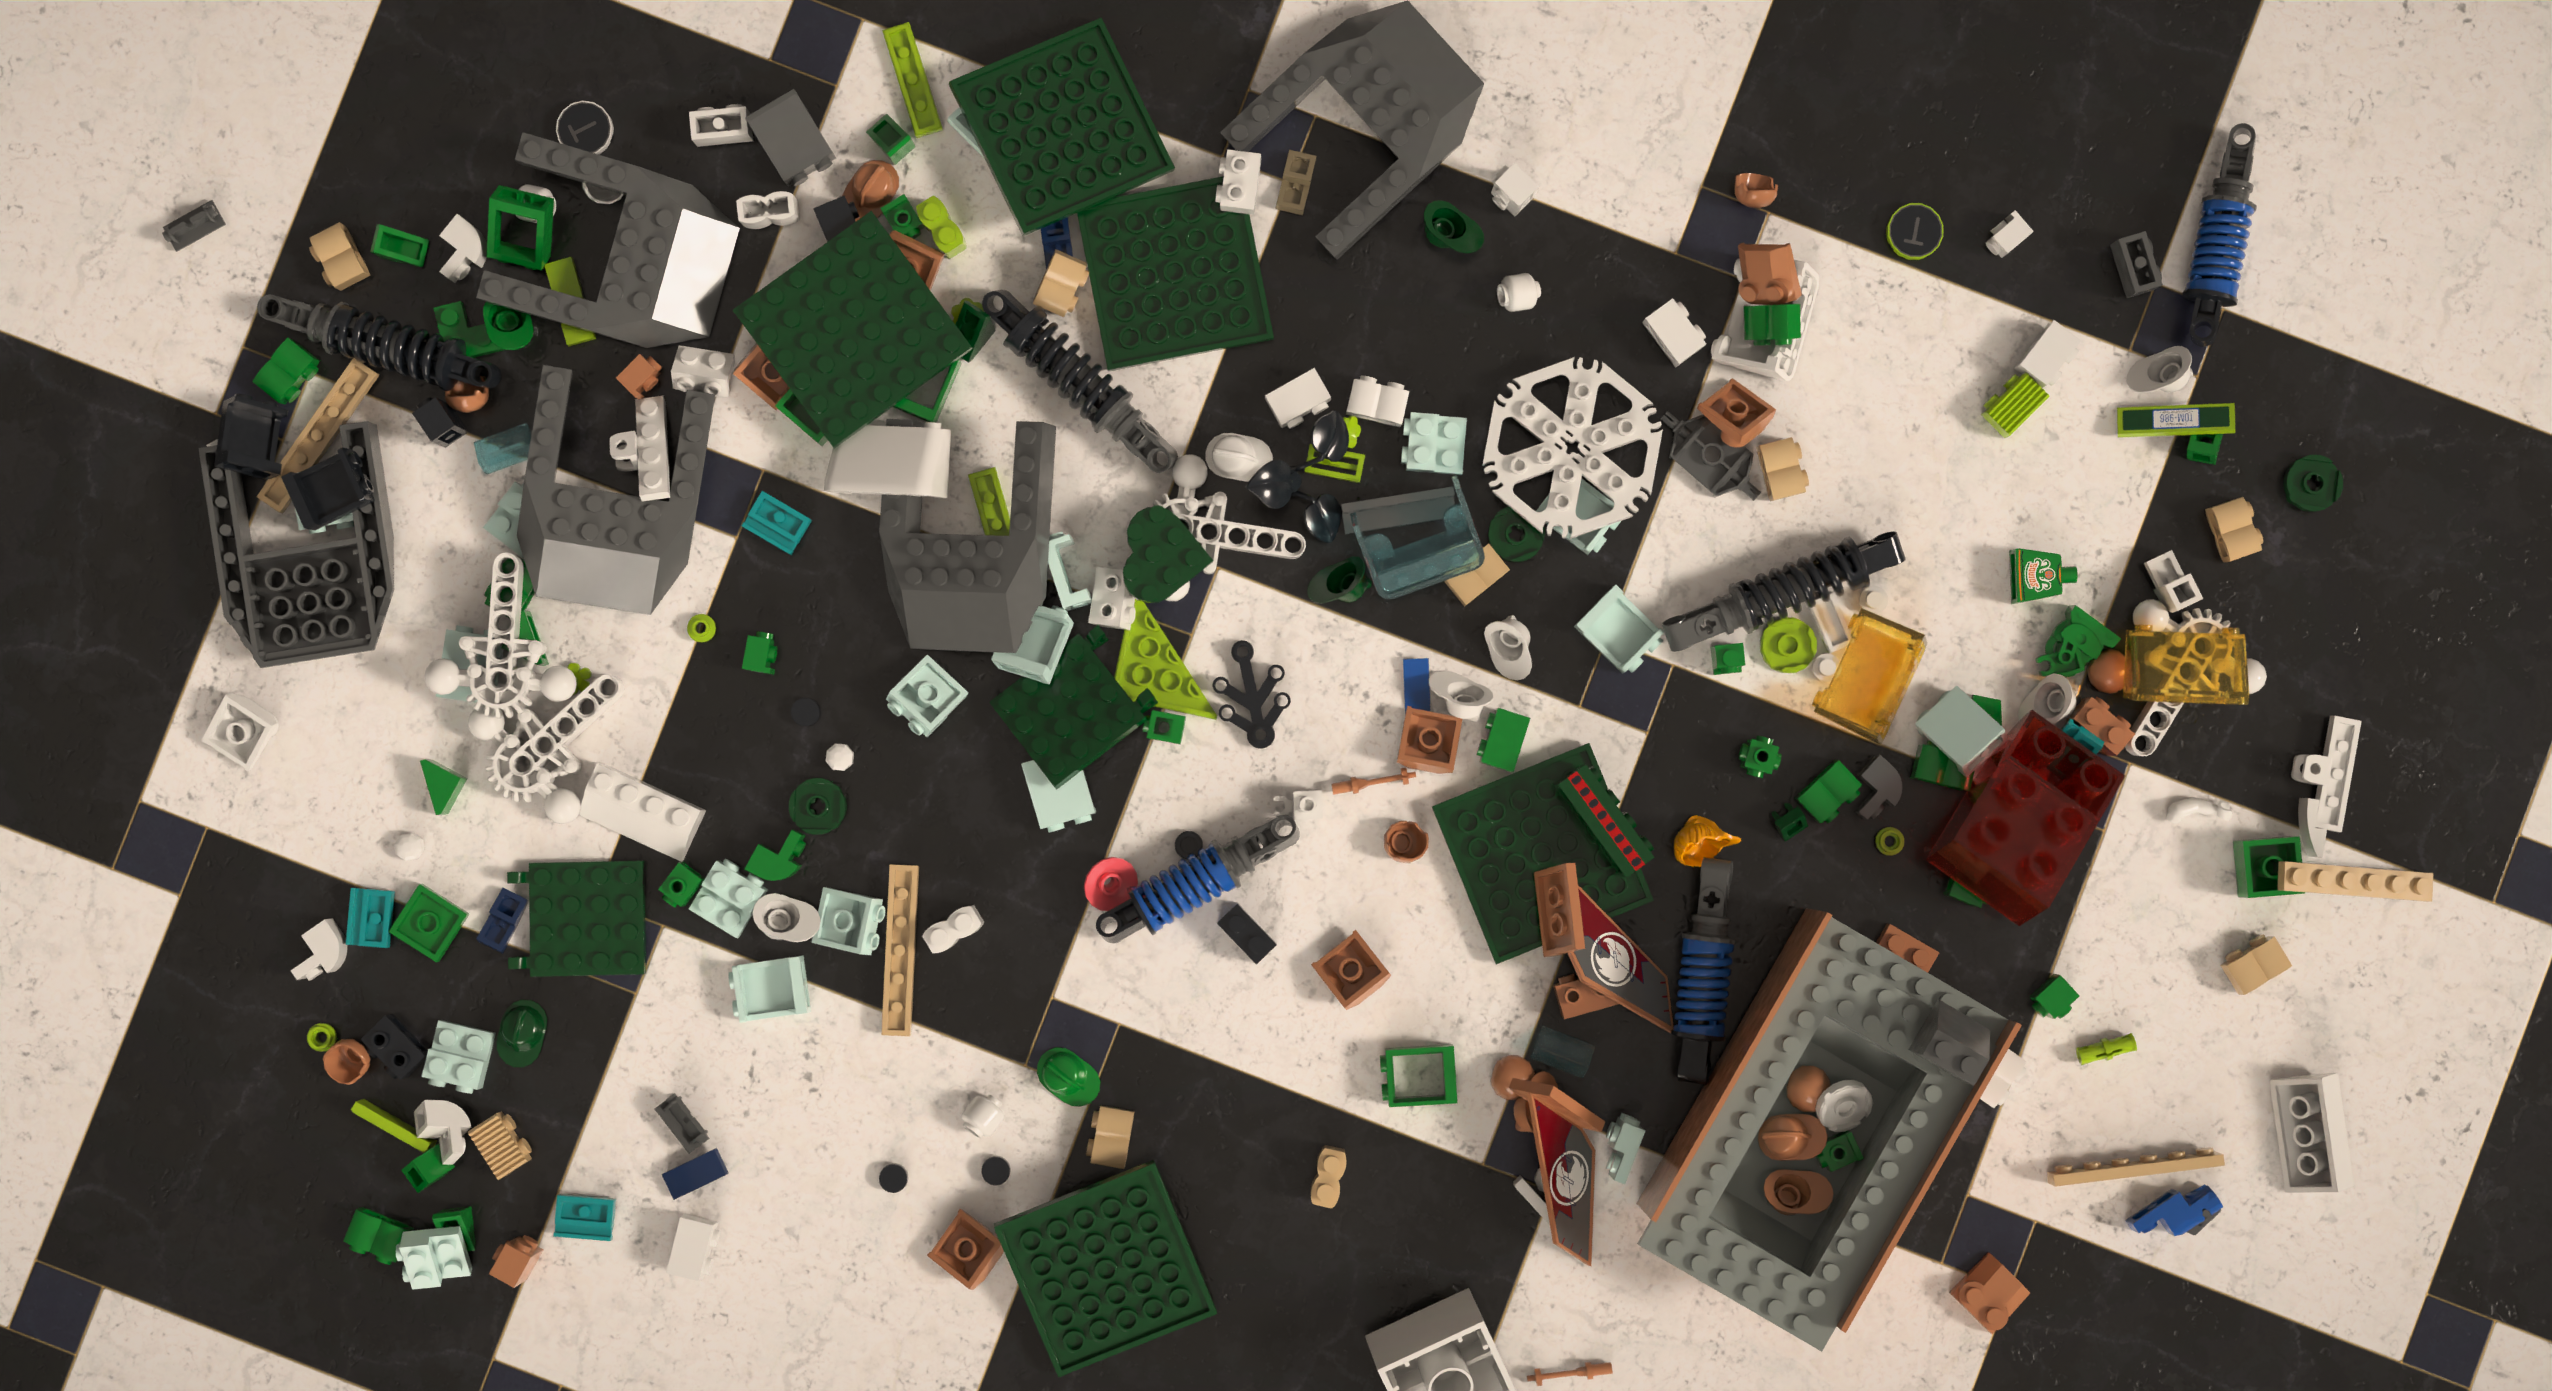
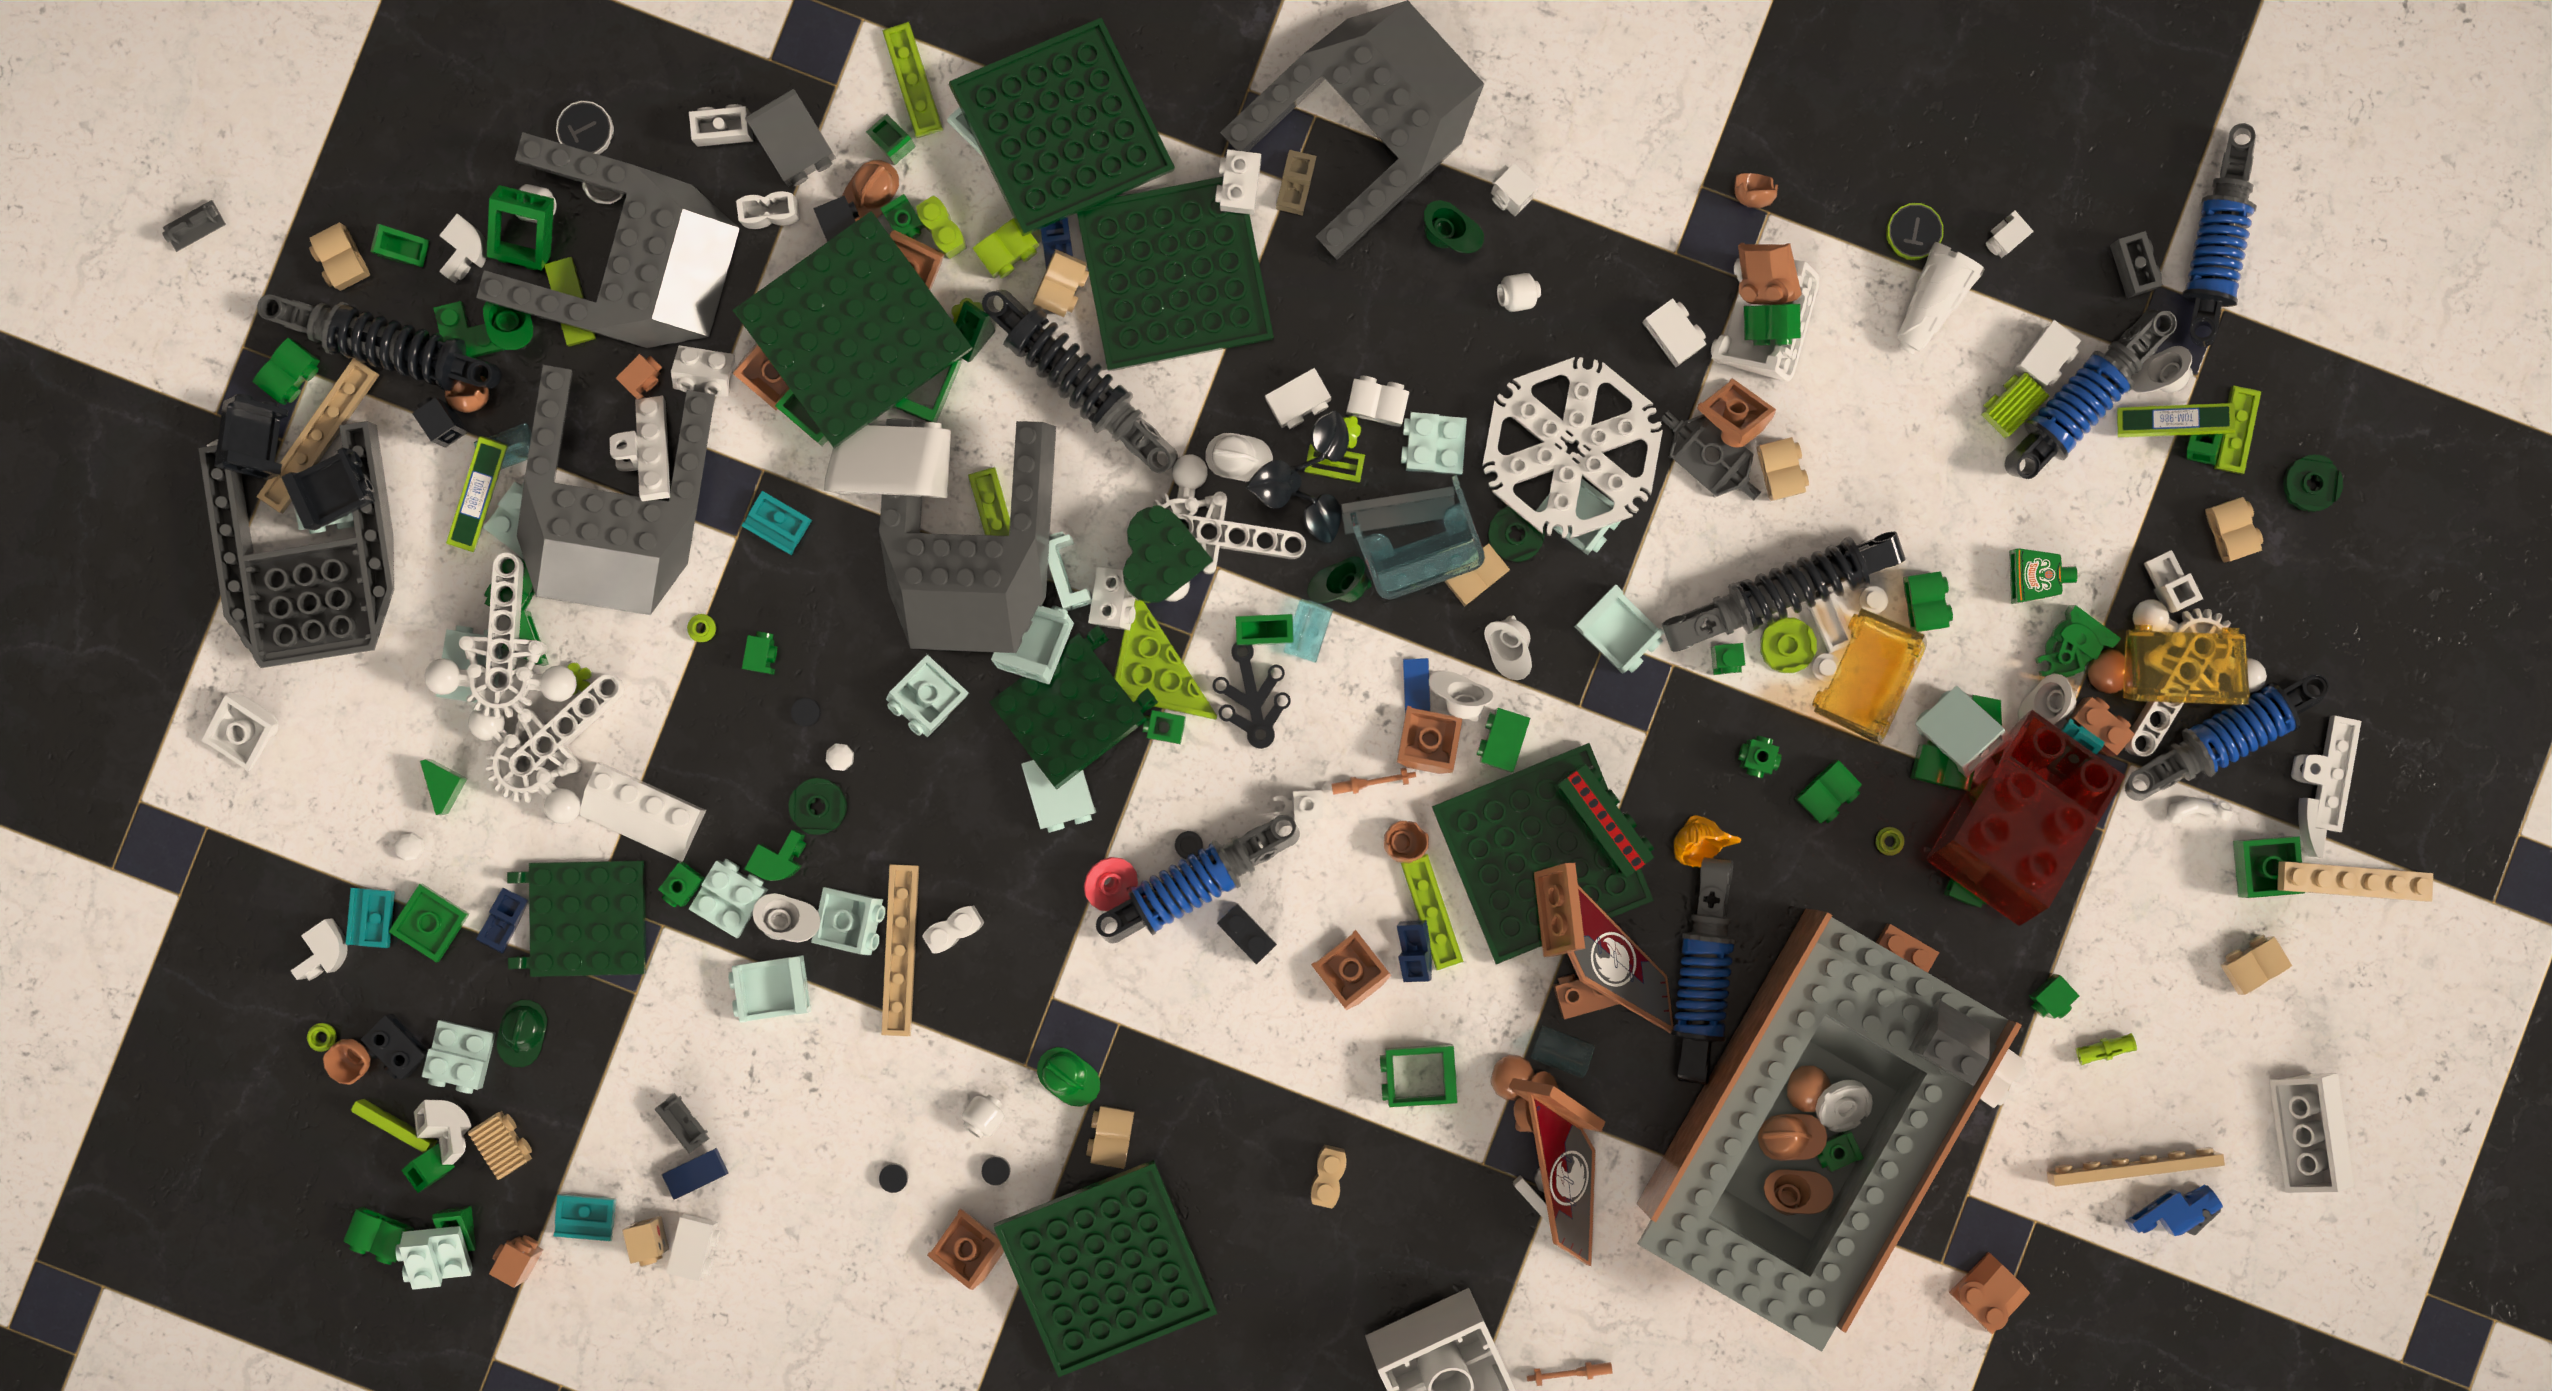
(477, 494): none -> tile
(646, 1241): none -> tan brick
(1005, 249): none -> lime brick
(1264, 629): none -> green slope
(1309, 630): none -> clear light blue slope
(1416, 951): none -> dark blue slope
(1431, 907): none -> lime tile
(1625, 1138): light aqua plate -> none
(1790, 823): dark green tile -> none
(1885, 784): dark grey brick -> none
(1927, 601): none -> green brick
(1937, 293): none -> white cone
(2088, 395): none -> piece
(2229, 735): none -> piece
(2235, 446): none -> lime tile

